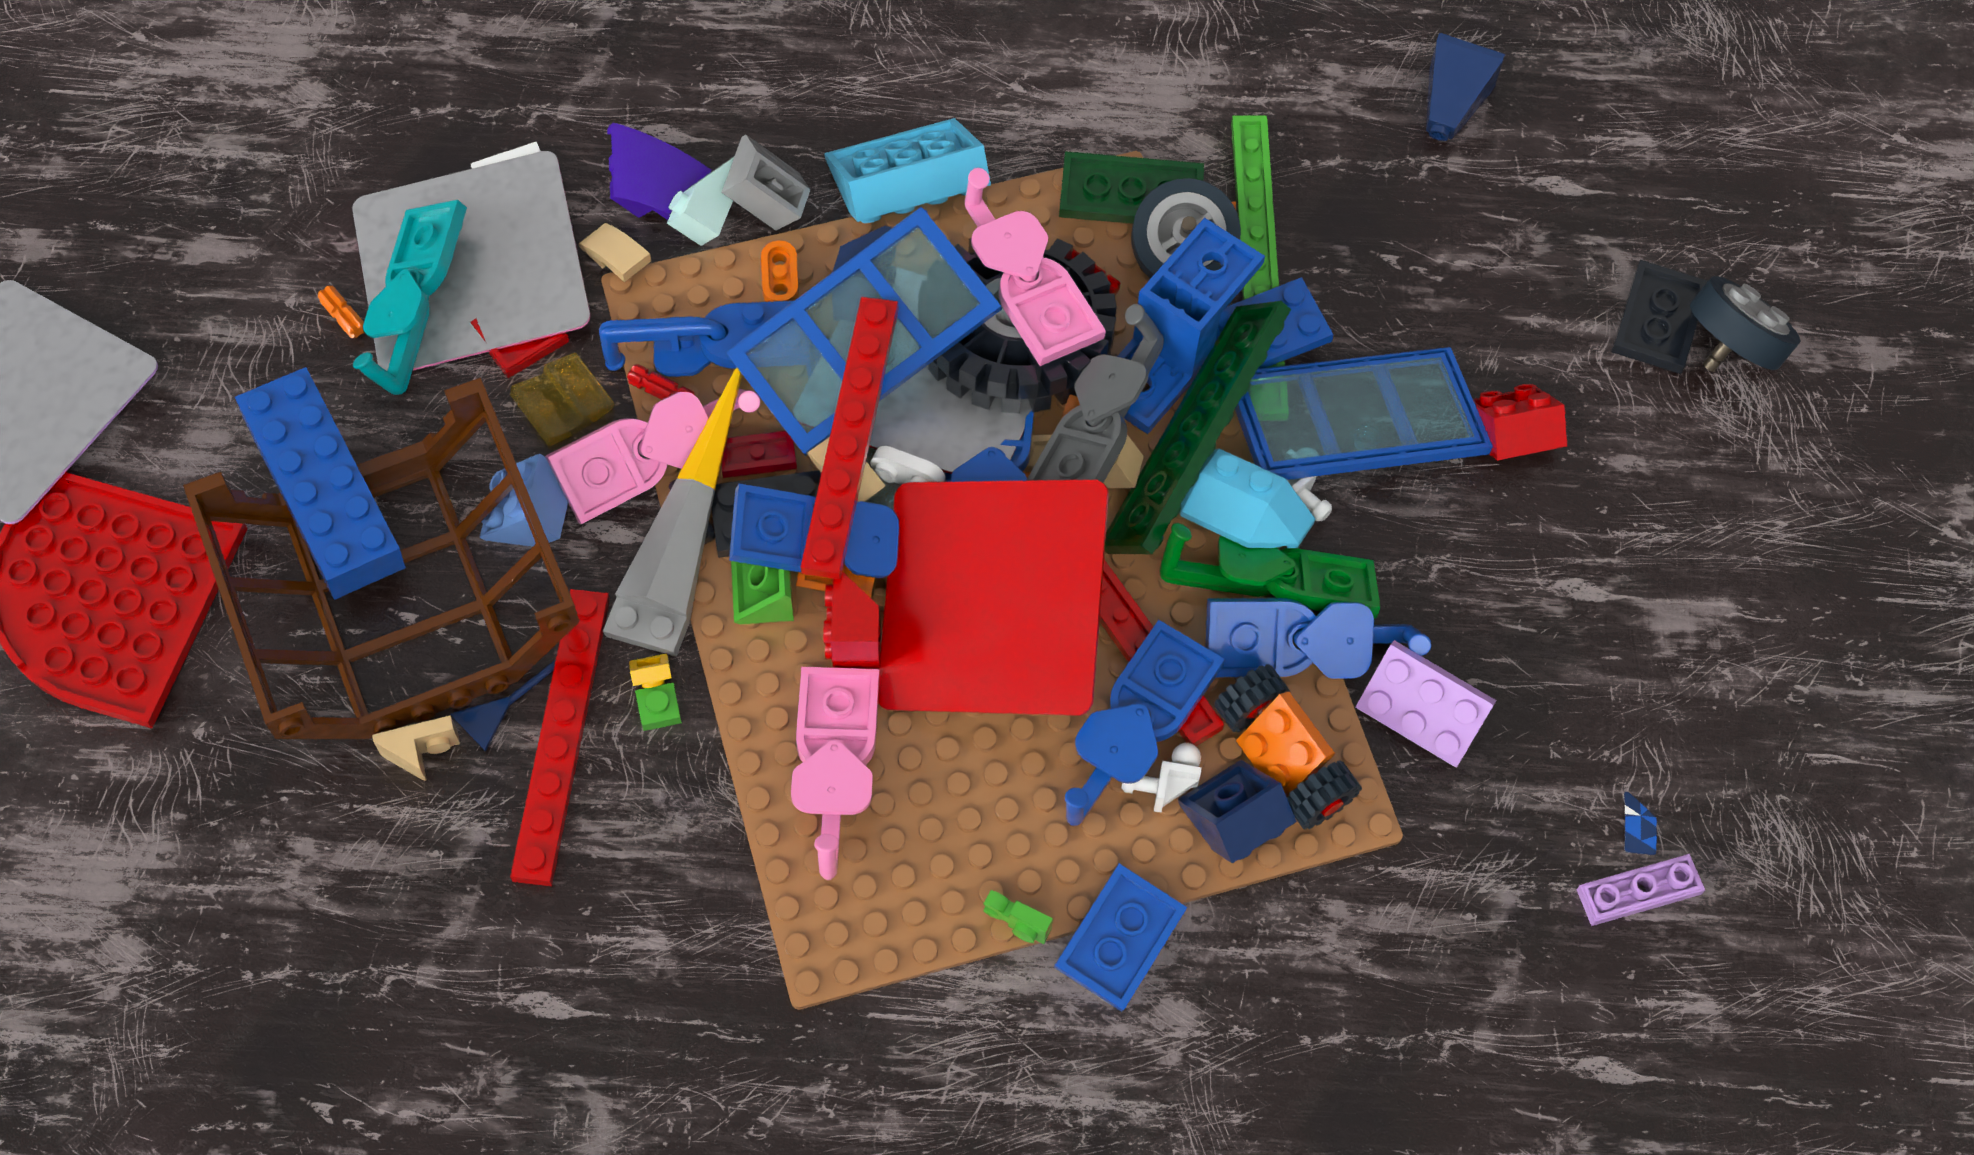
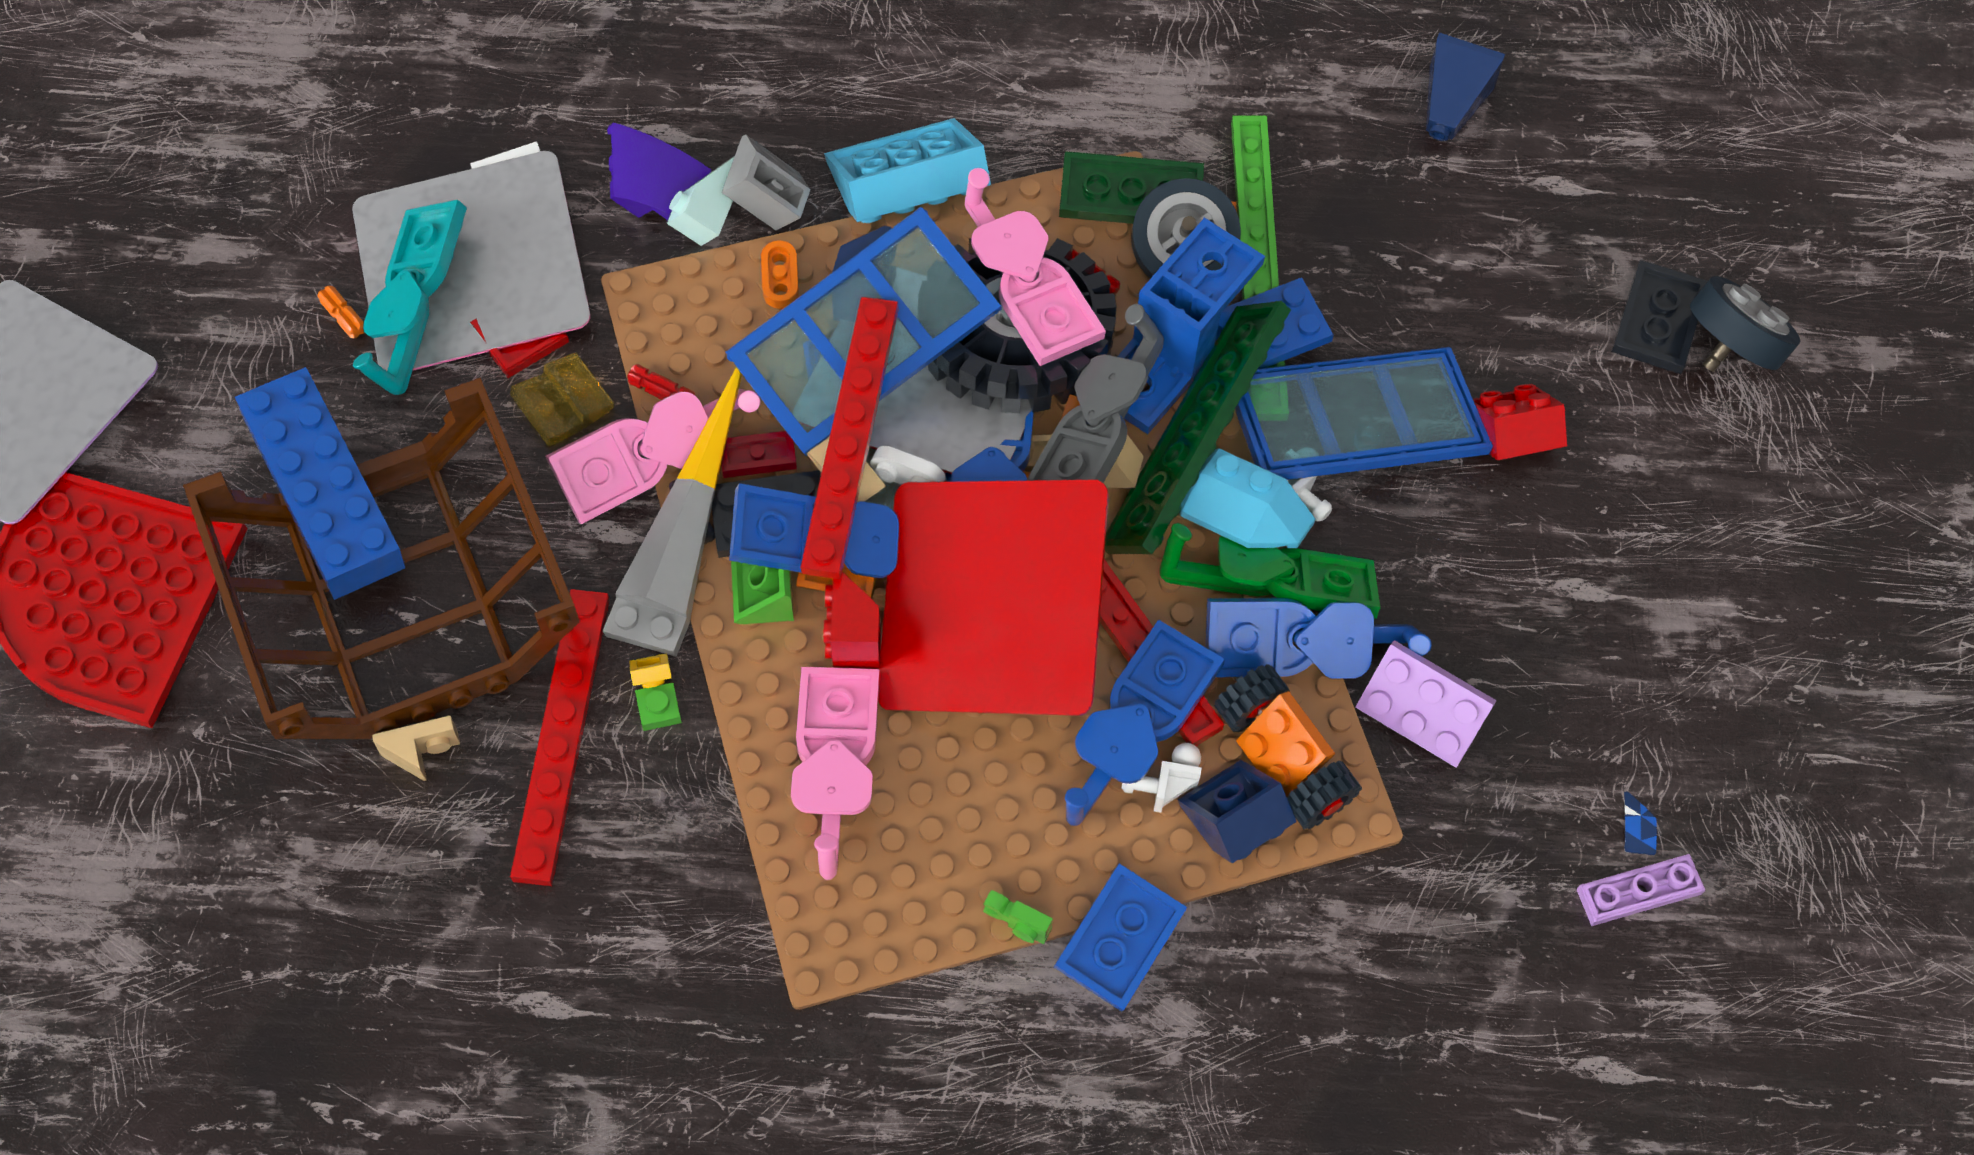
(483, 720): dark blue piece -> none
(507, 521): medium blue slope -> none
(616, 251): tan slope -> none
(688, 343): blue plate -> none

